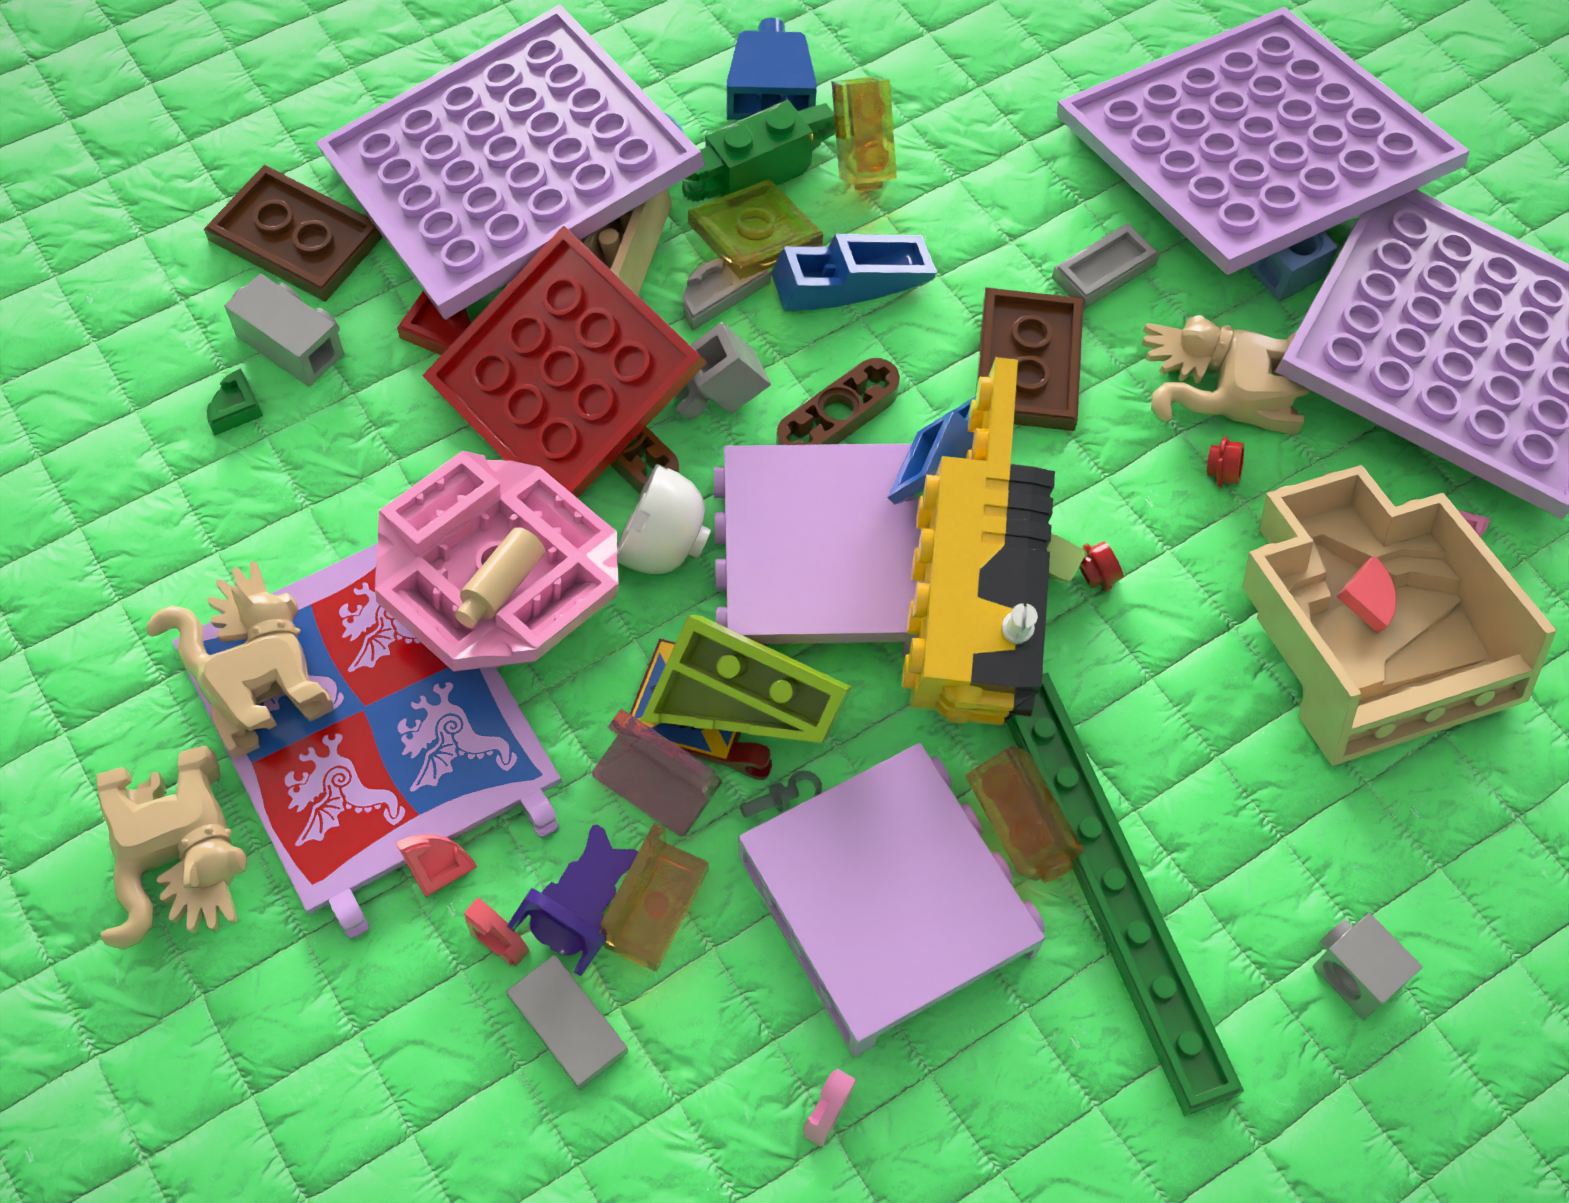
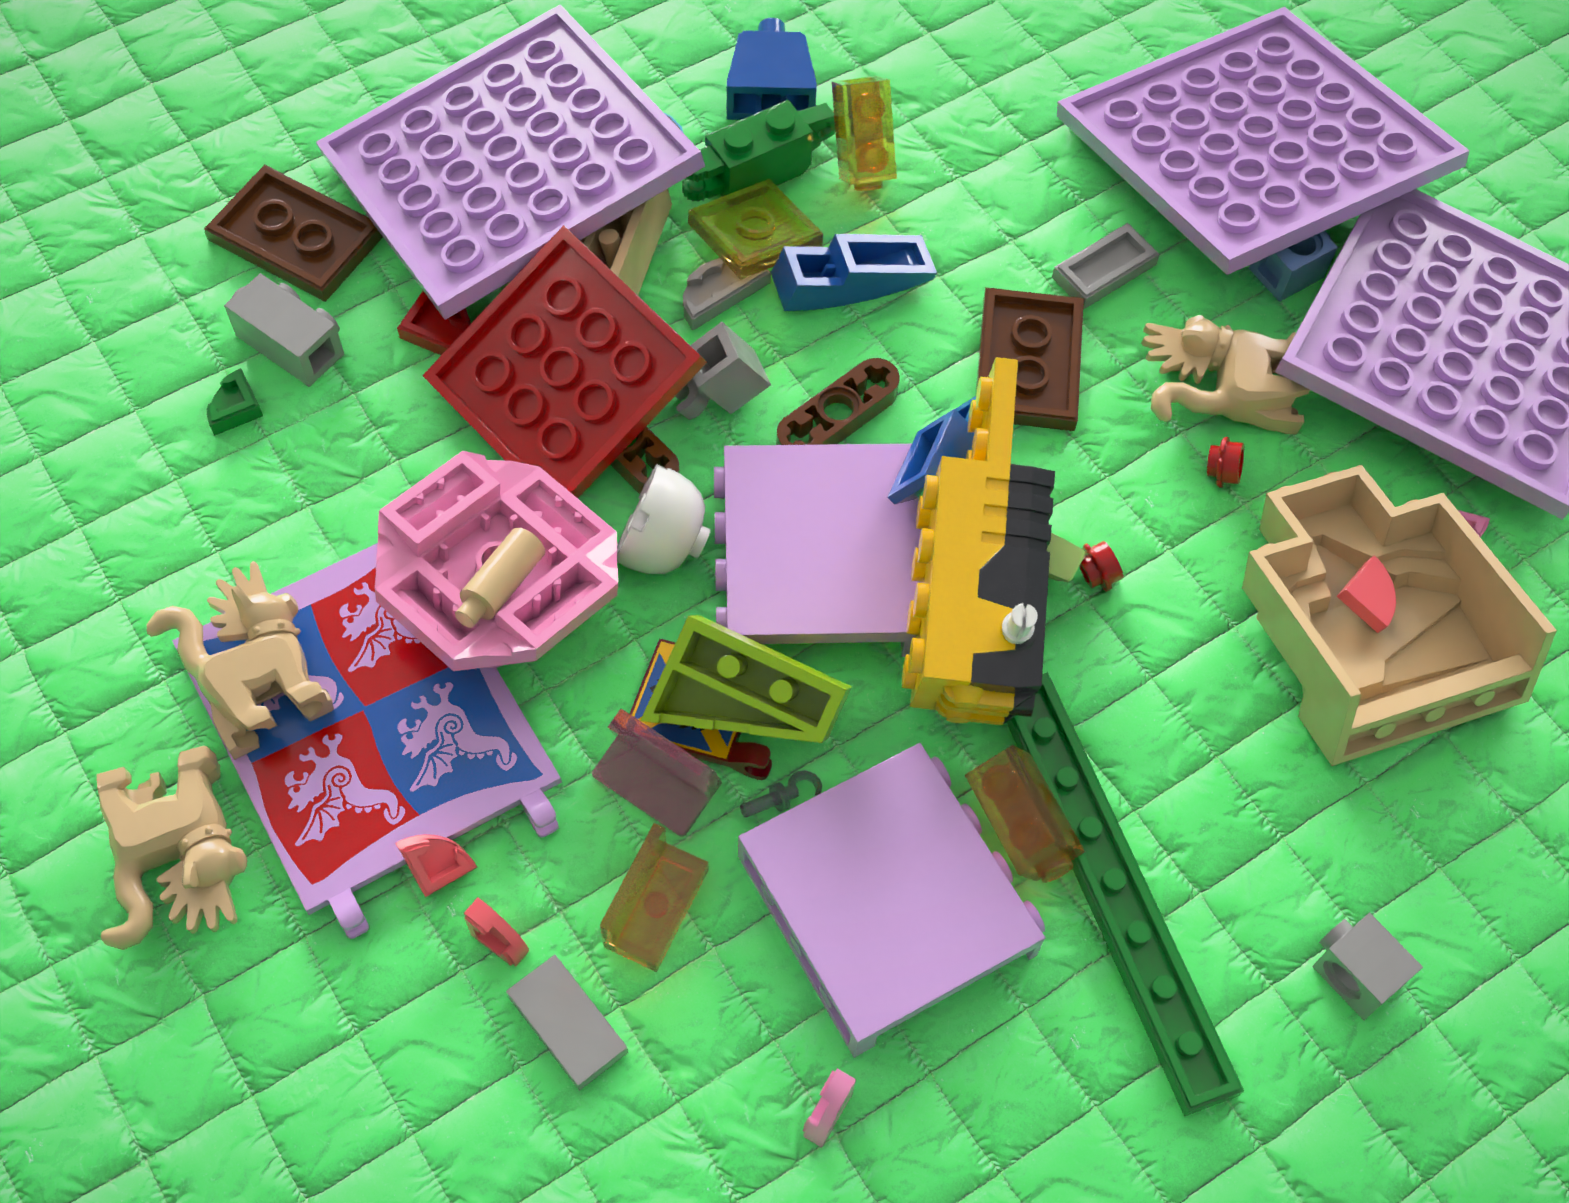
(570, 911): dark purple hair -> none

